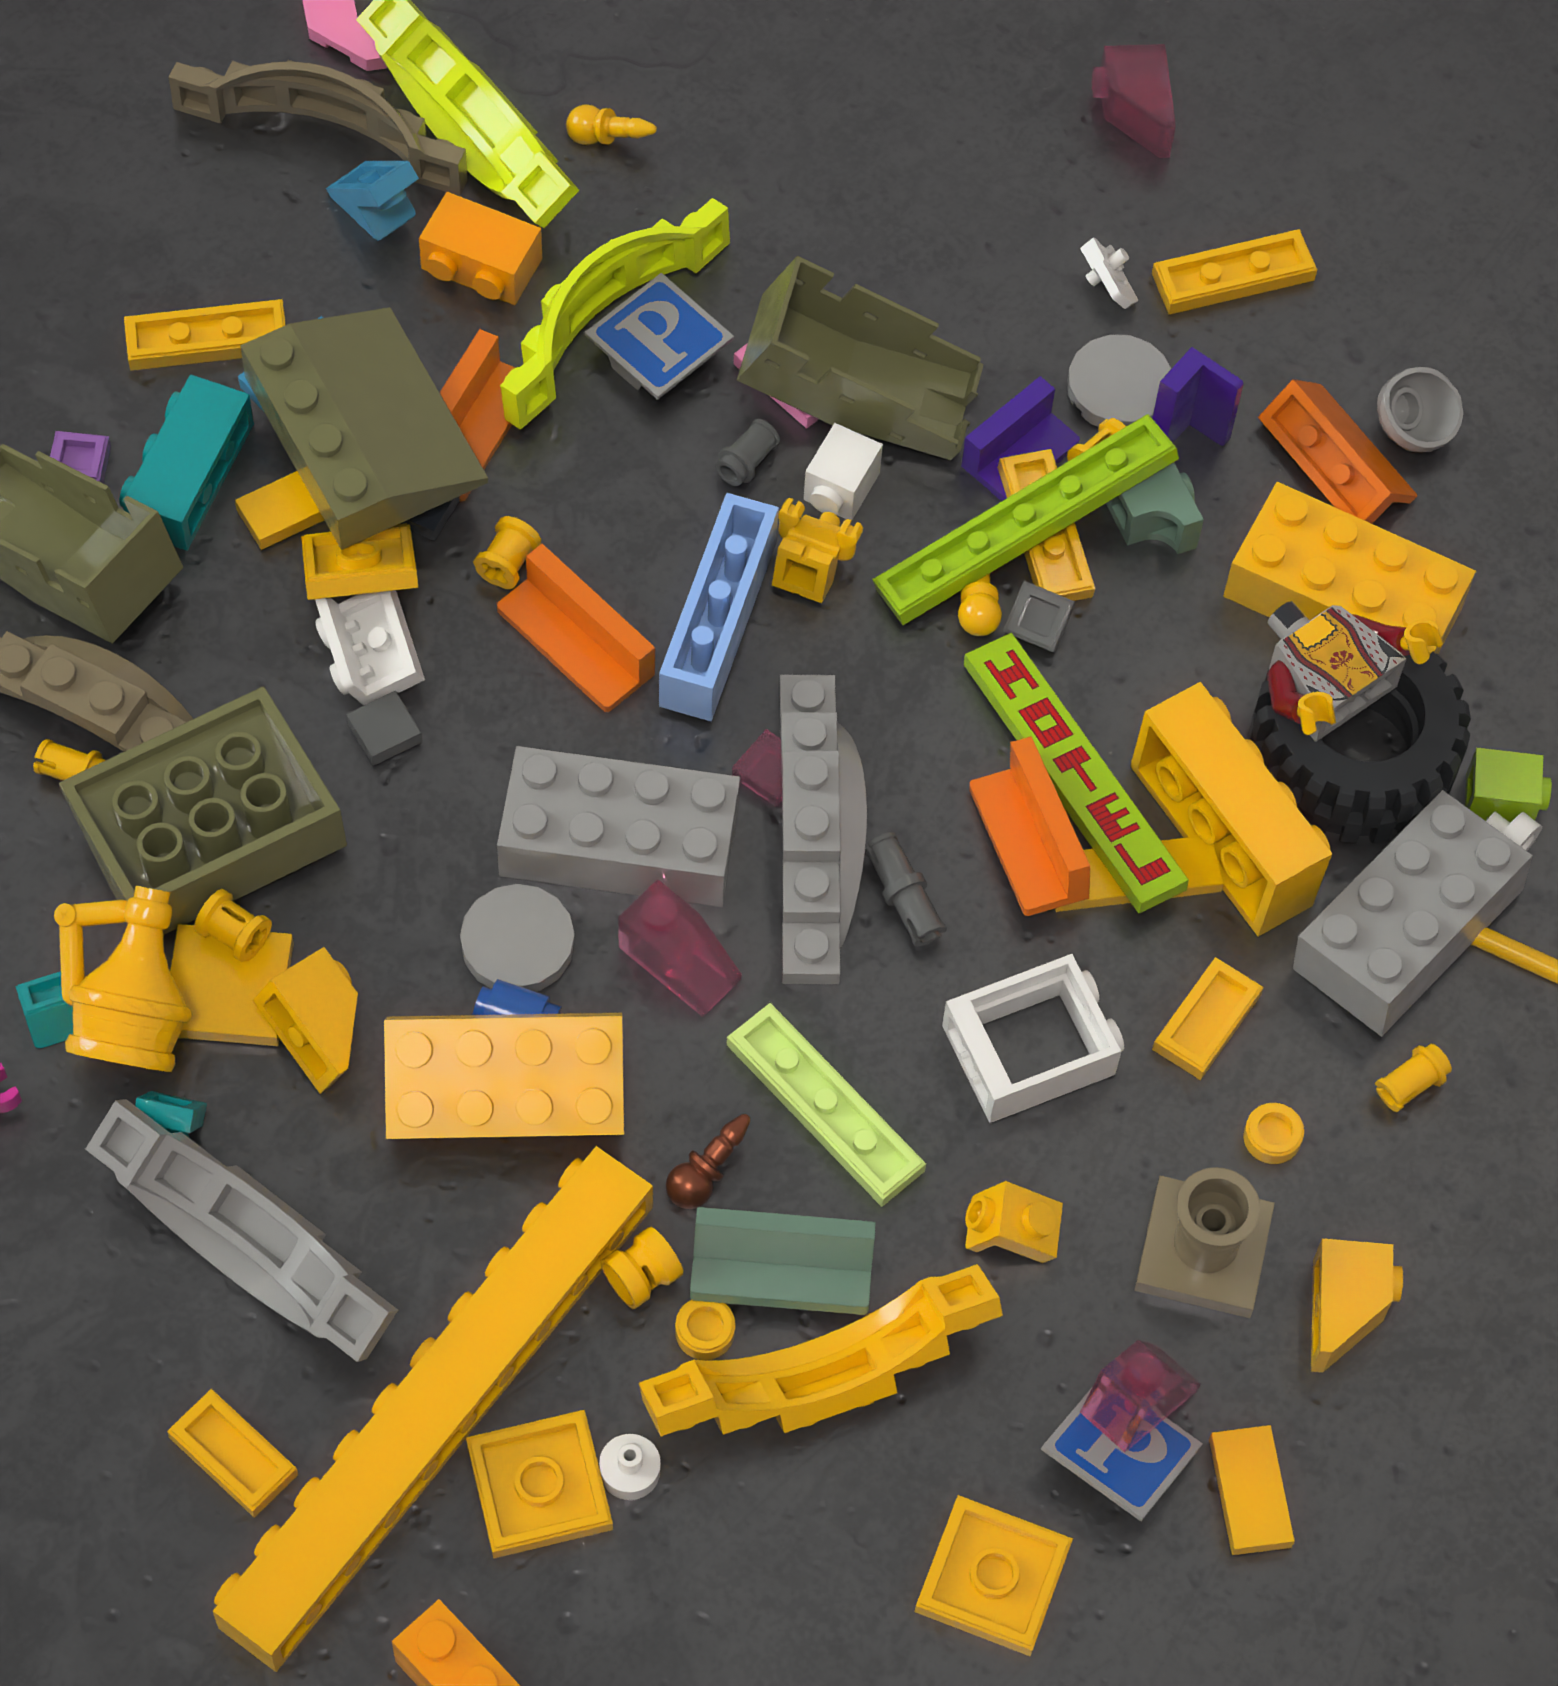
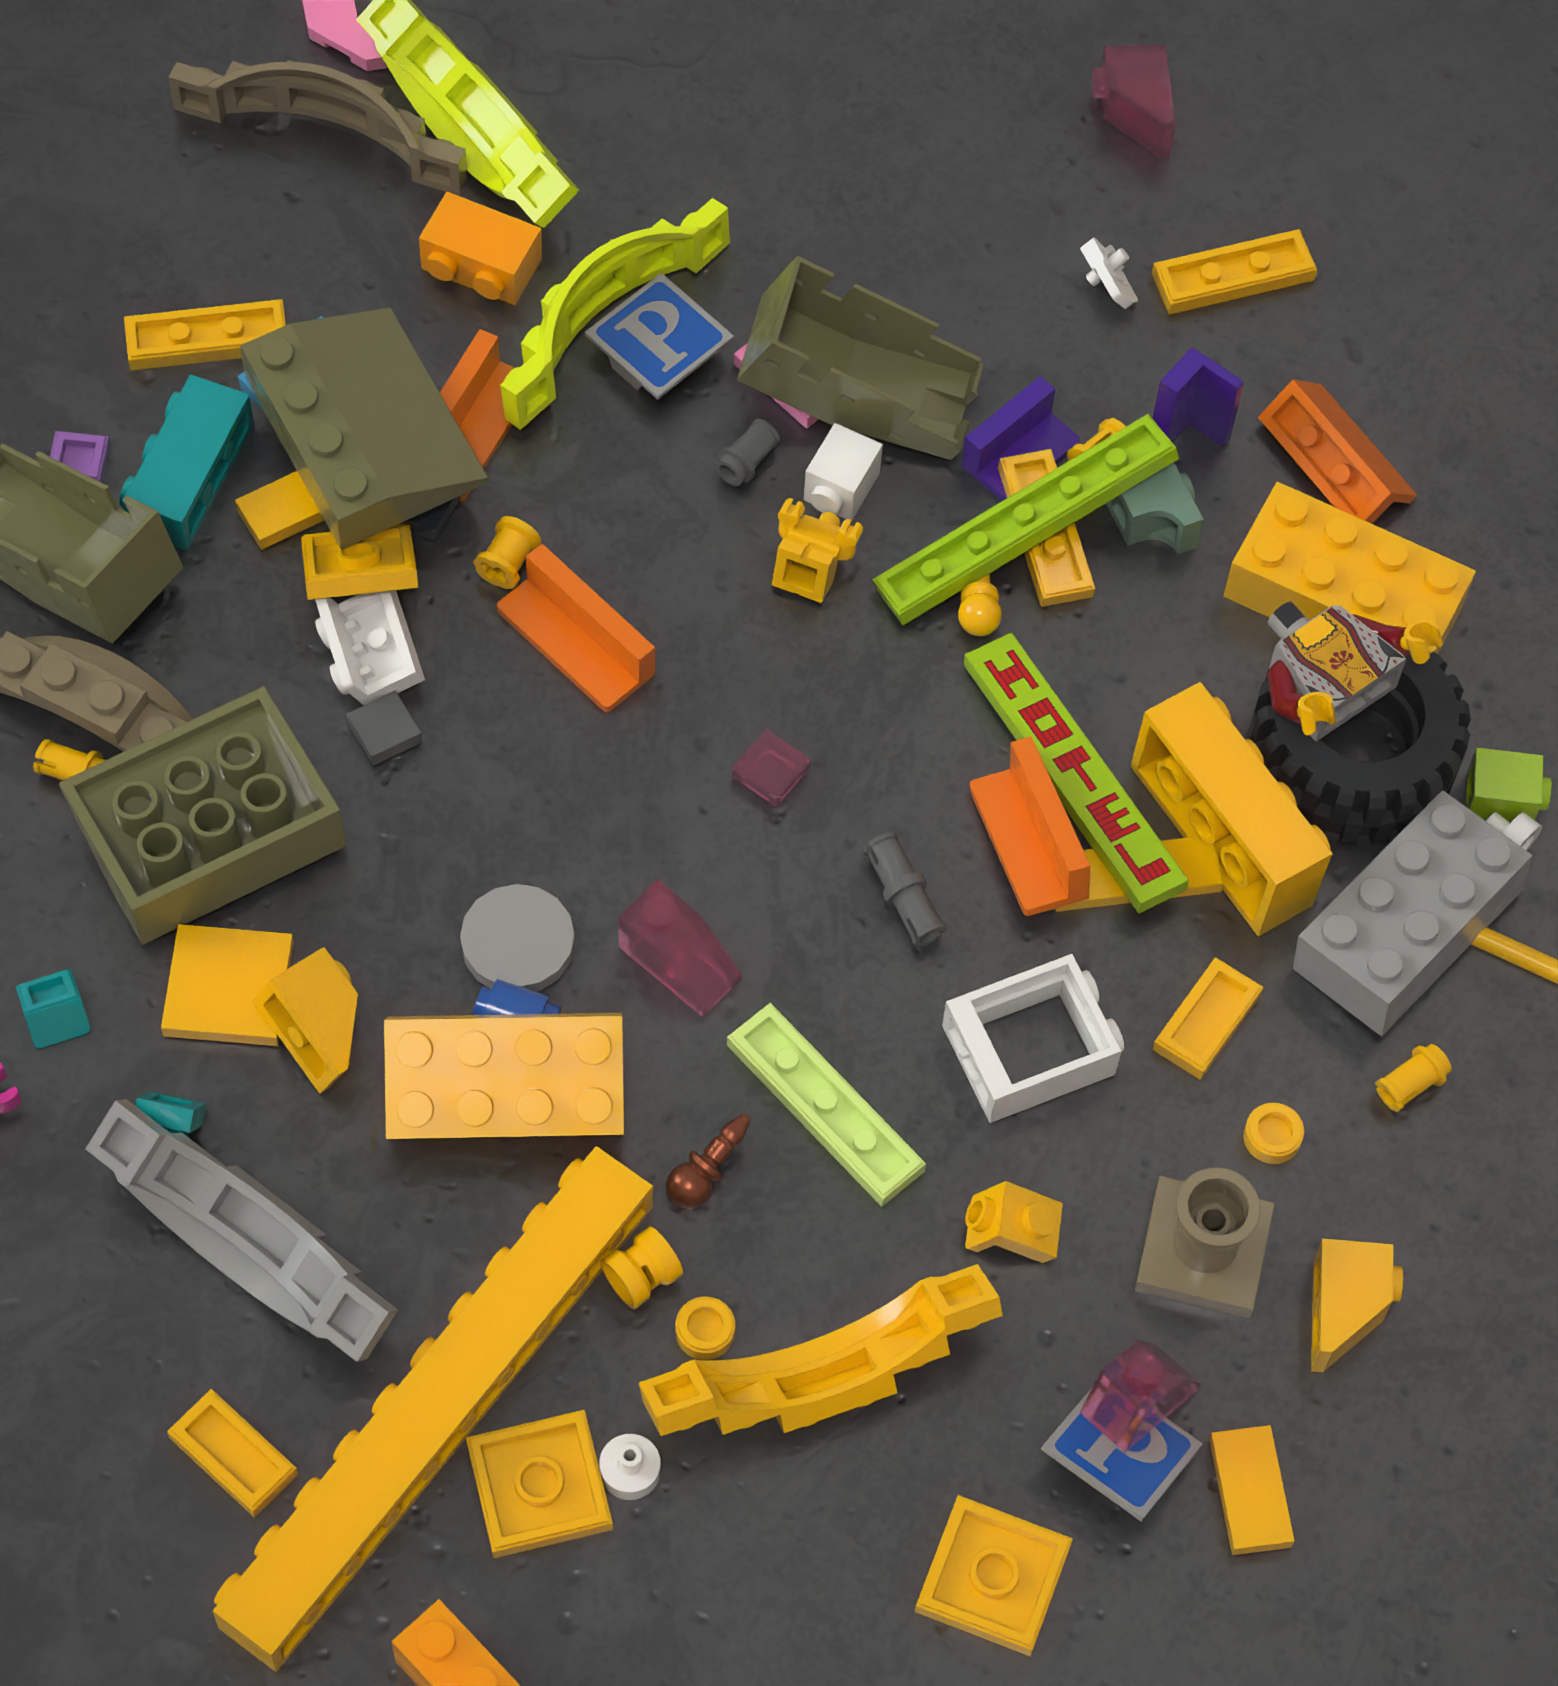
(130, 1003): yellow piece -> none
(232, 925): yellow bush -> none
(376, 195): dark azure slope -> none
(591, 125): yellow bar -> none
(618, 825): light grey brick -> none
(718, 607): light blue brick -> none
(782, 1260): sand green panel -> none
(820, 829): light grey piece -> none
(1039, 616): dark grey tile -> none
(1116, 378): light grey tile -> none
(1420, 409): light grey piece -> none

